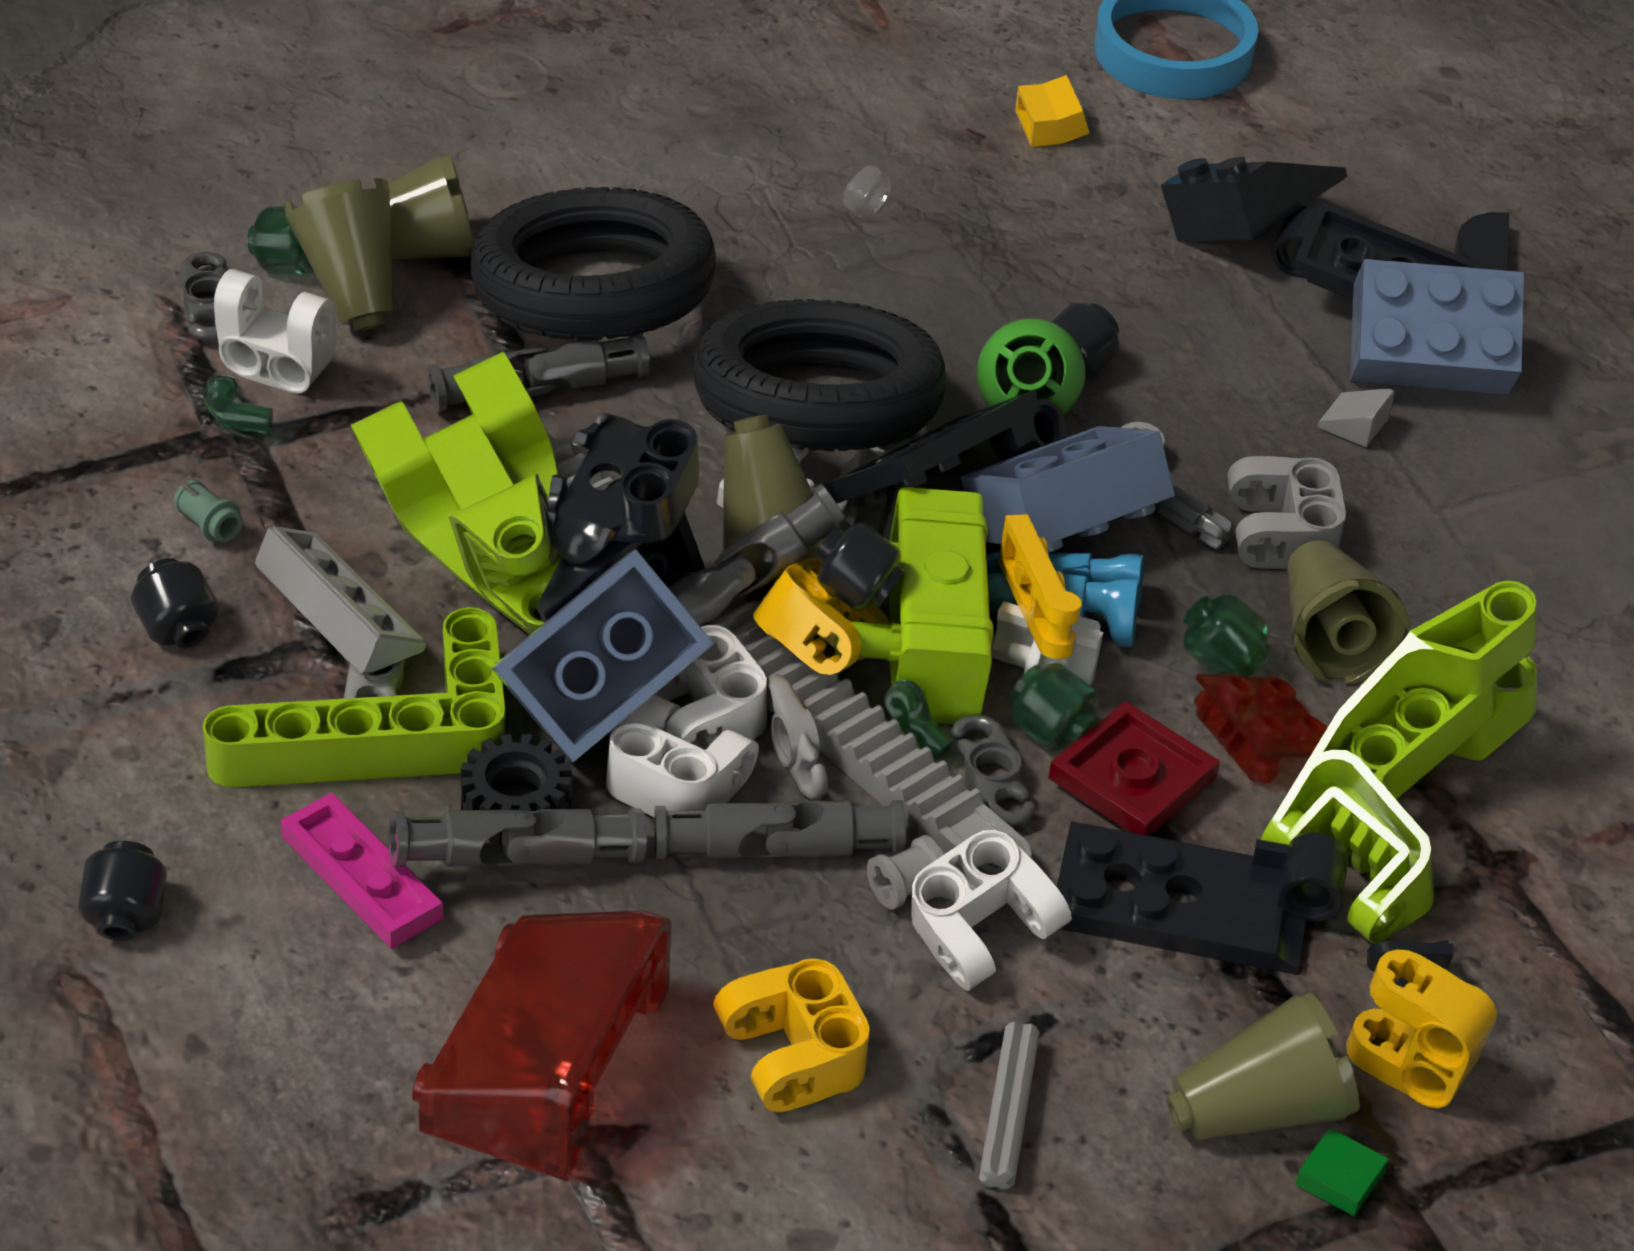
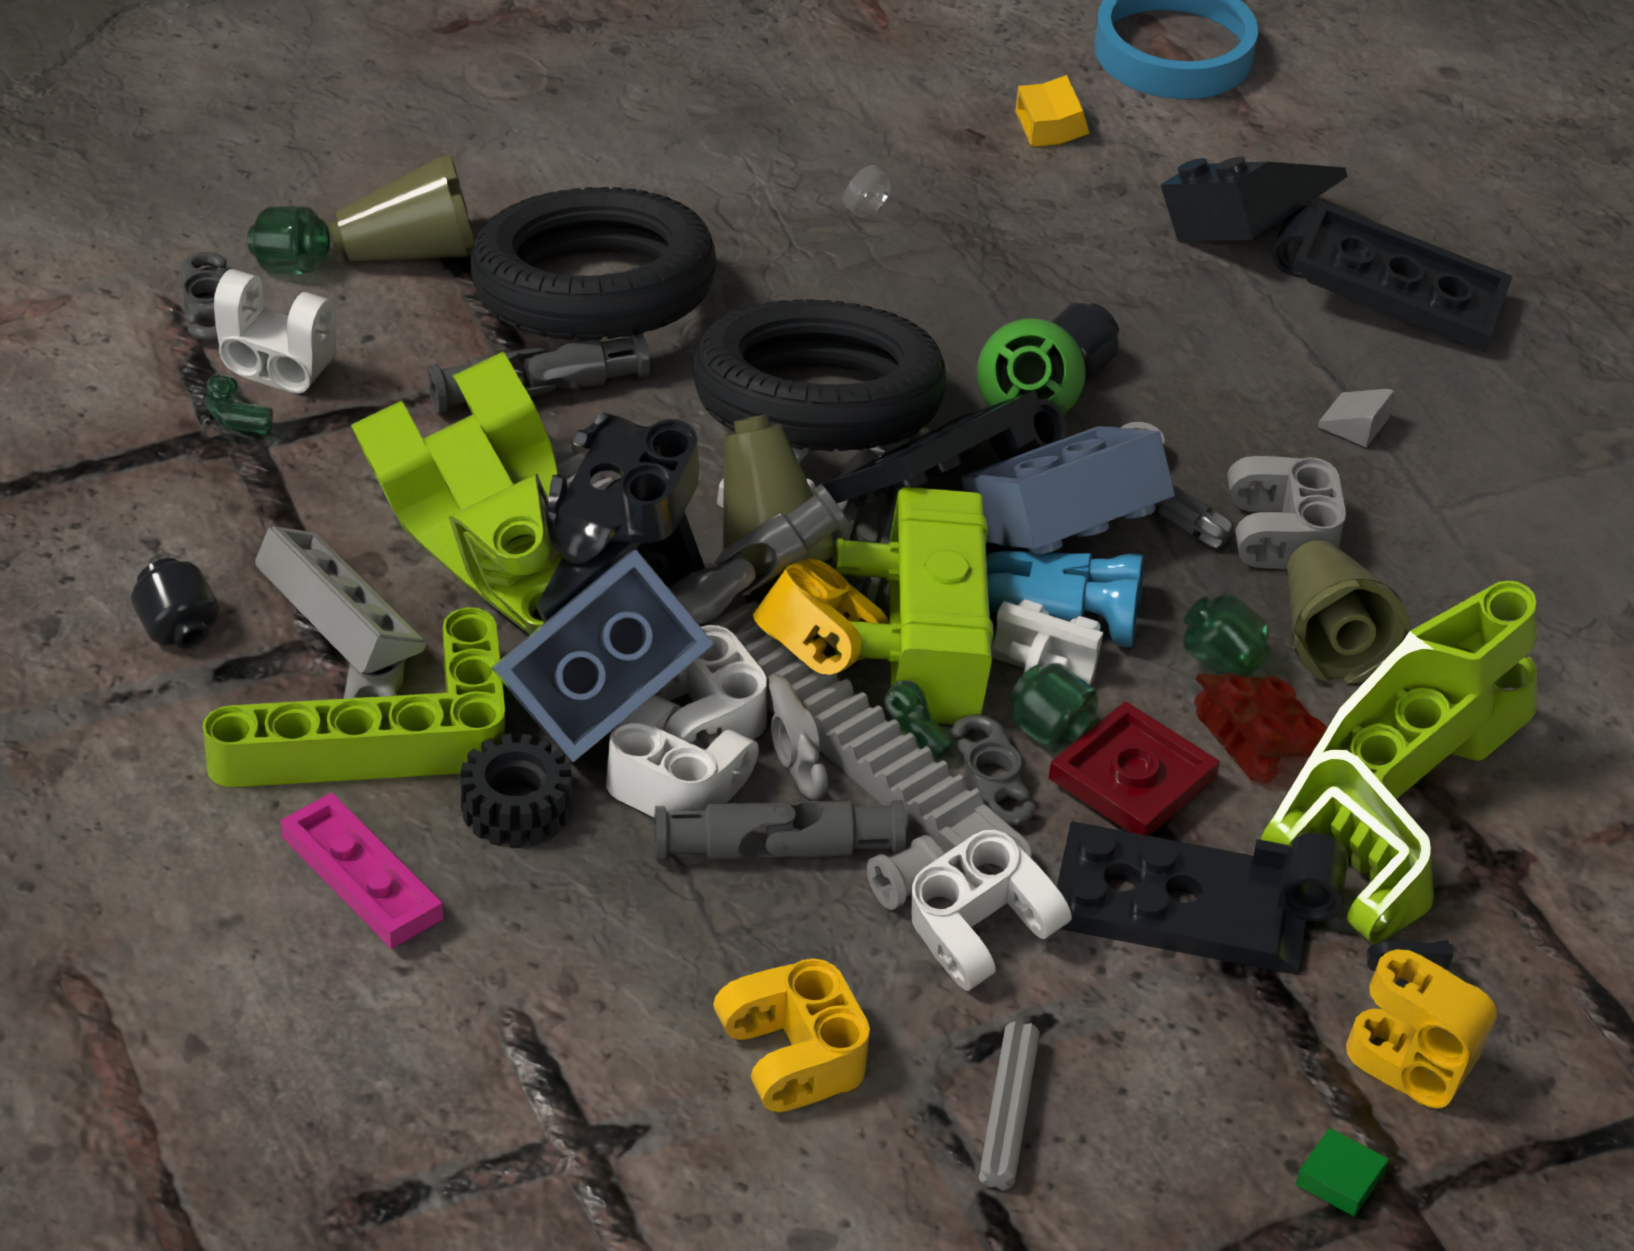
(122, 890): black head -> none
(217, 518): sand green pin -> none
(349, 248): olive cone -> none
(527, 837): dark grey piece -> none
(543, 1034): clear red windscreen -> none
(859, 566): black head -> none
(1038, 588): yellow plate -> none
(1268, 1077): olive cone -> none
(1437, 326): sand blue brick -> none
(1485, 239): black tile -> none

